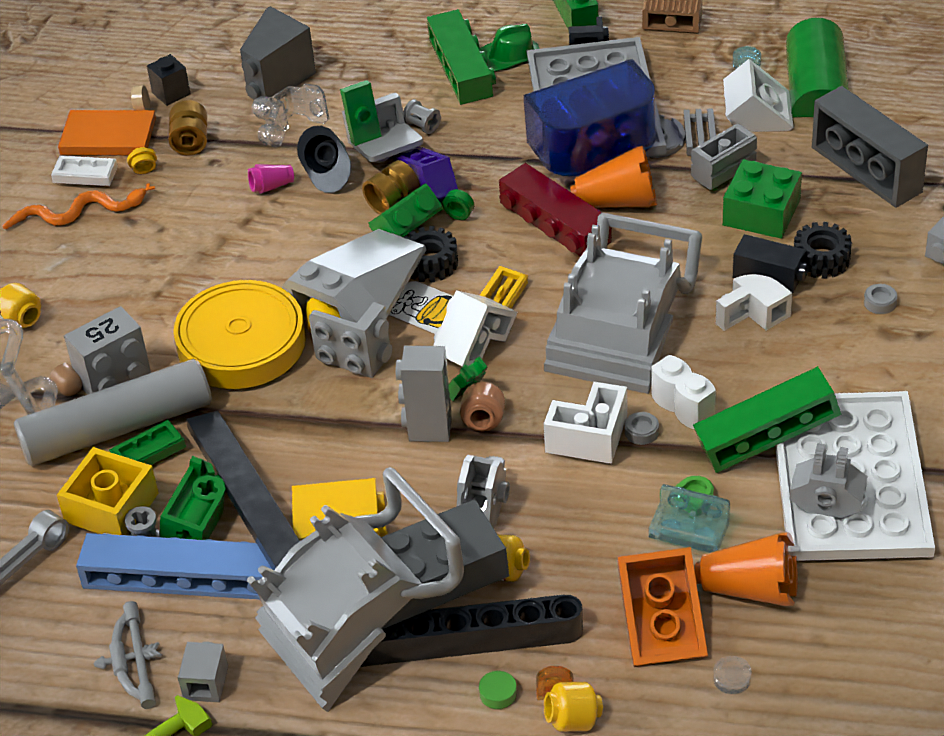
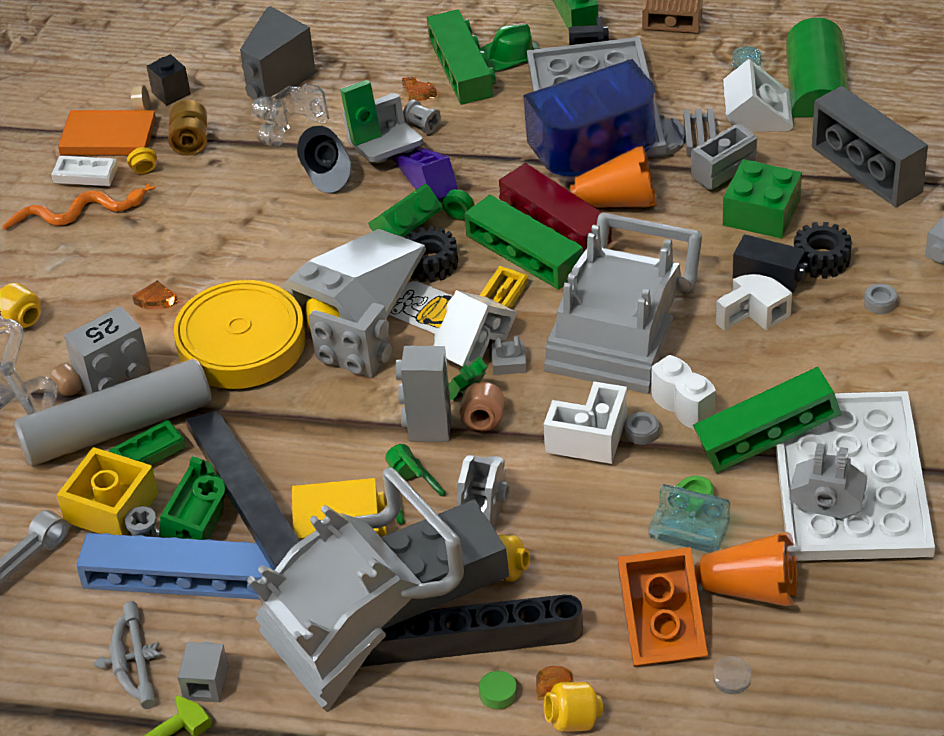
(155, 295): none -> clear orange tile
(268, 177): dark pink cone -> none
(390, 186): pearl gold wheel -> none
(405, 463): none -> green plant
(418, 90): none -> clear orange tile
(508, 356): none -> light grey tile
(522, 240): none -> green brick

